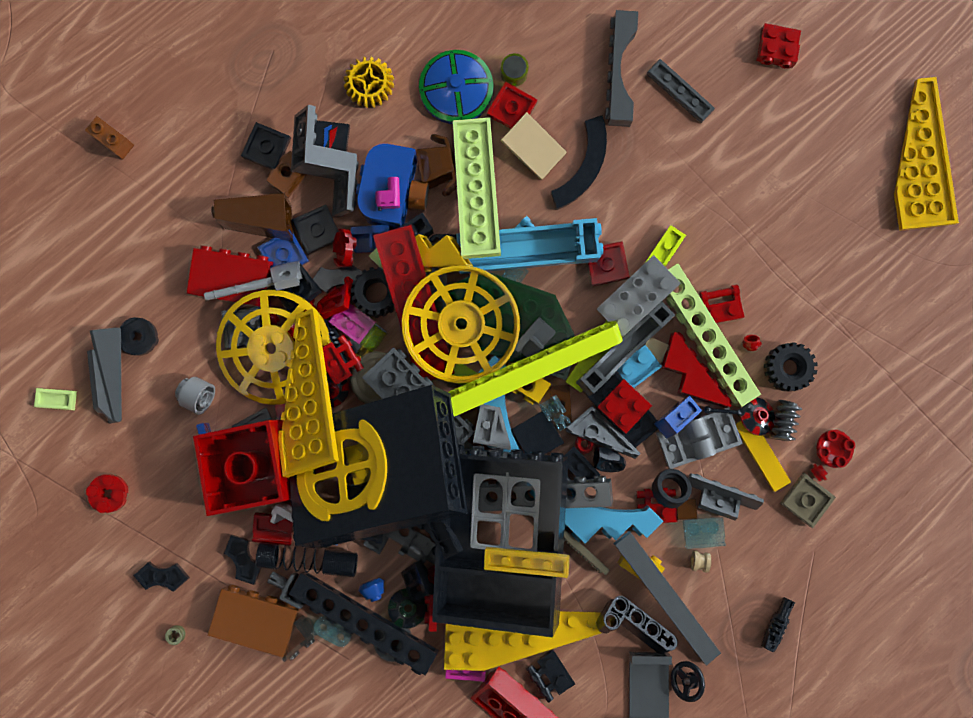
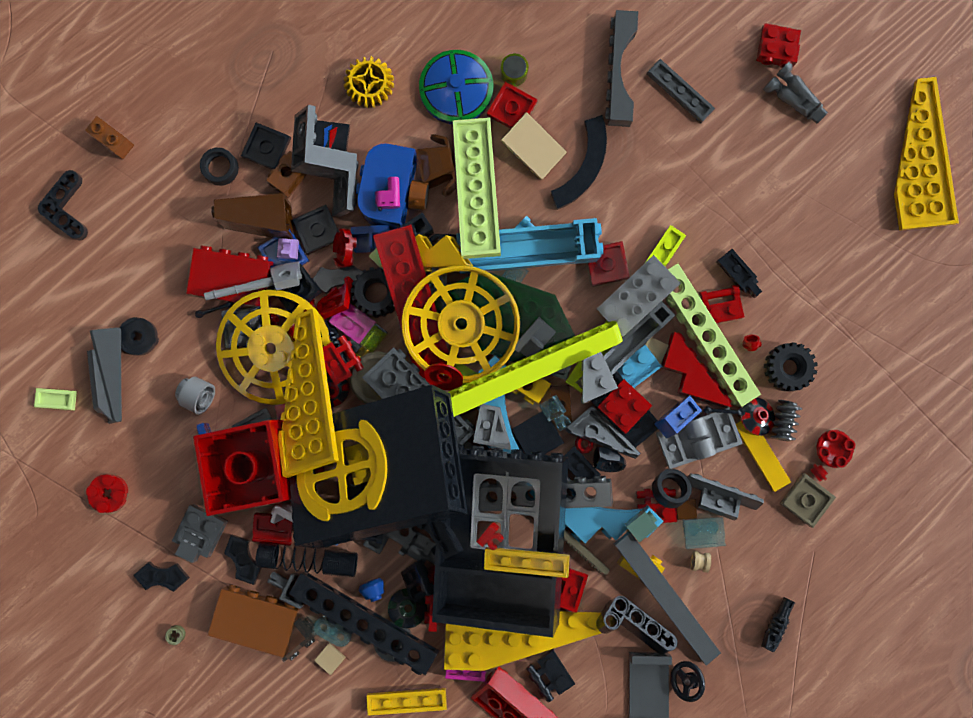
(57, 205): none -> black beam
(198, 534): none -> dark grey piece
(199, 314): none -> black hinge
(215, 152): none -> black tyre
(288, 249): none -> lavender tile
(330, 658): none -> tan piece
(406, 701): none -> yellow plate
(443, 376): none -> red dish
(489, 535): none -> red tile
(573, 590): none -> red plate
(596, 378): none -> light grey wing
(642, 525): none -> sand green brick
(739, 273): none -> black hinge
(796, 94): none -> dark grey piece

